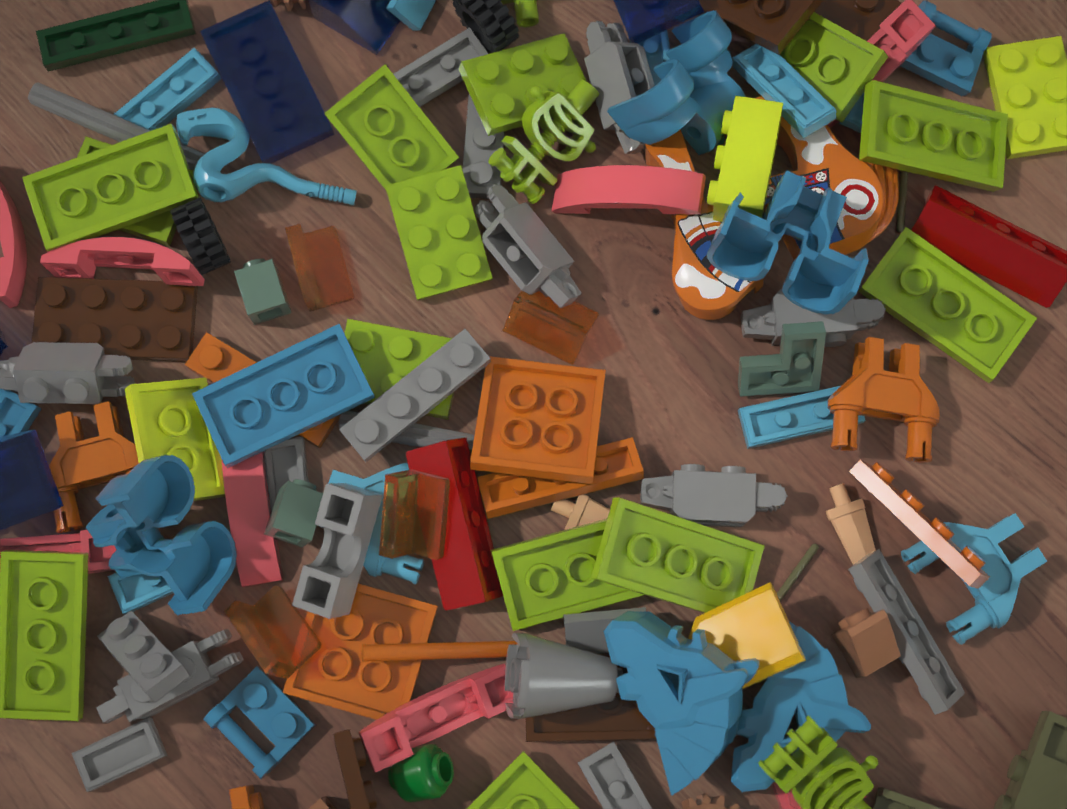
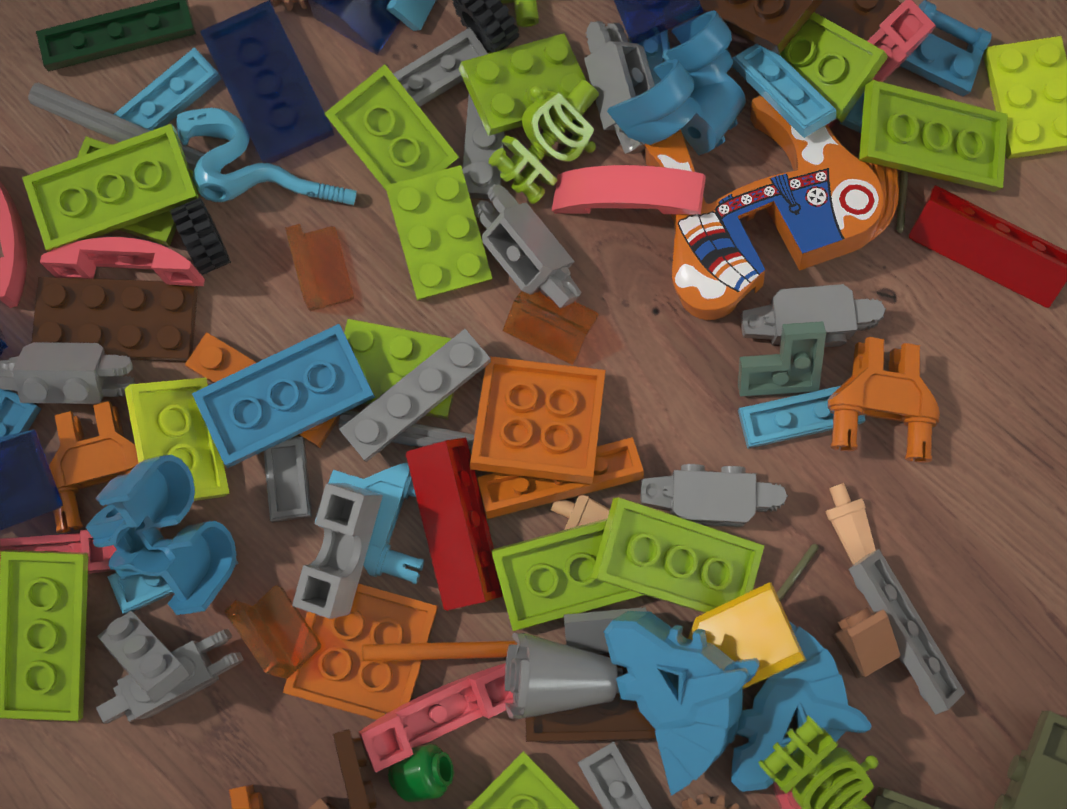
(119, 754): light grey tile -> none
(248, 517): coral slope -> none
(262, 290): sand green brick -> none
(270, 711): dark azure plate -> none
(295, 513): sand green brick -> none
(414, 515): clear orange panel -> none
(746, 157): neon yellow brick -> none
(819, 276): dark azure piece -> none
(934, 534): plate -> none
(948, 305): lime plate -> none
(998, 594): medium azure connector -> none

